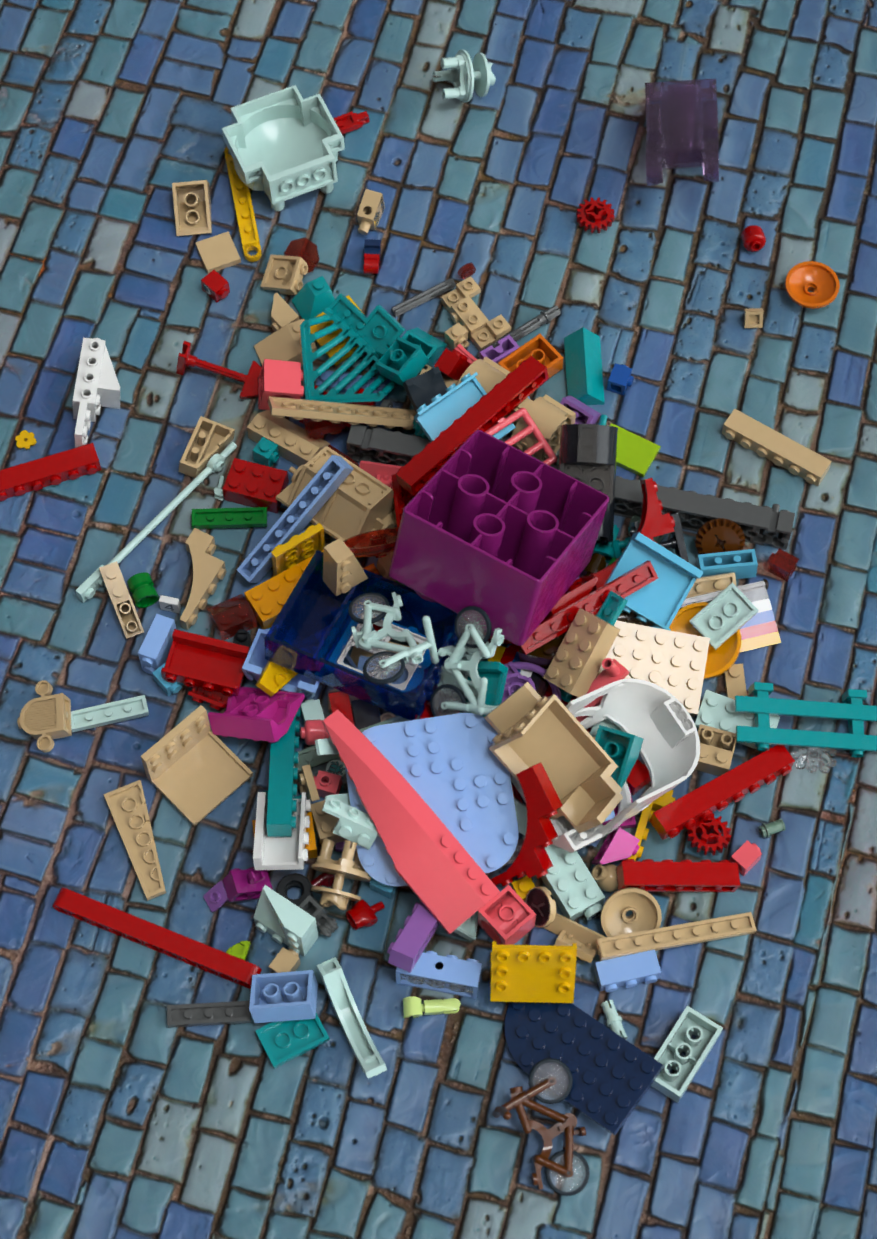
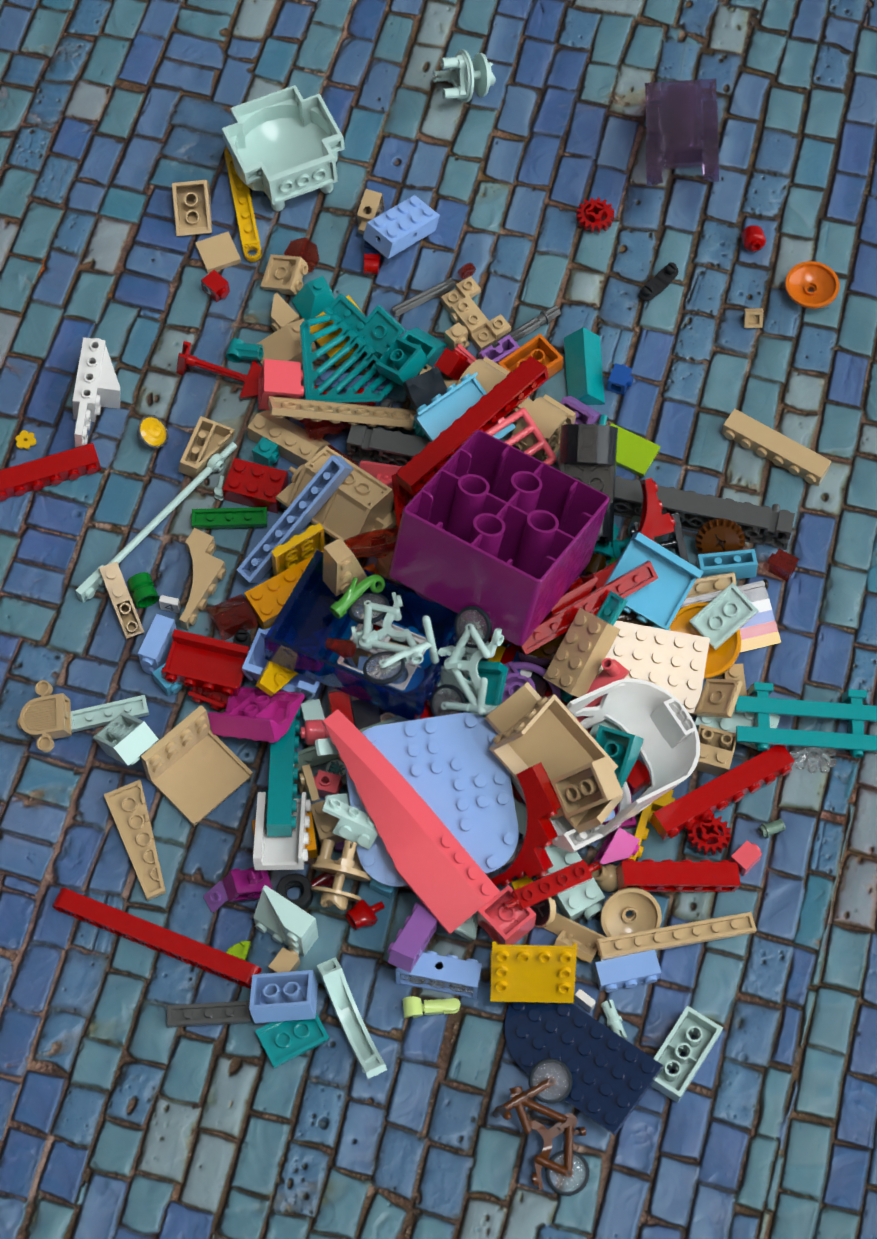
(126, 738): none -> light aqua brick
(152, 432): none -> yellow piece
(240, 350): none -> teal piece
(326, 924): dark grey brick -> none
(342, 647): none -> clear red cone
(351, 121): red hinge -> none
(354, 591): none -> bright green plant
(401, 226): none -> light blue brick
(551, 885): none -> red plate
(584, 1000): none -> white tile
(586, 787): none -> tan brick
(659, 282): none -> black piece
(718, 698): none -> tan tile

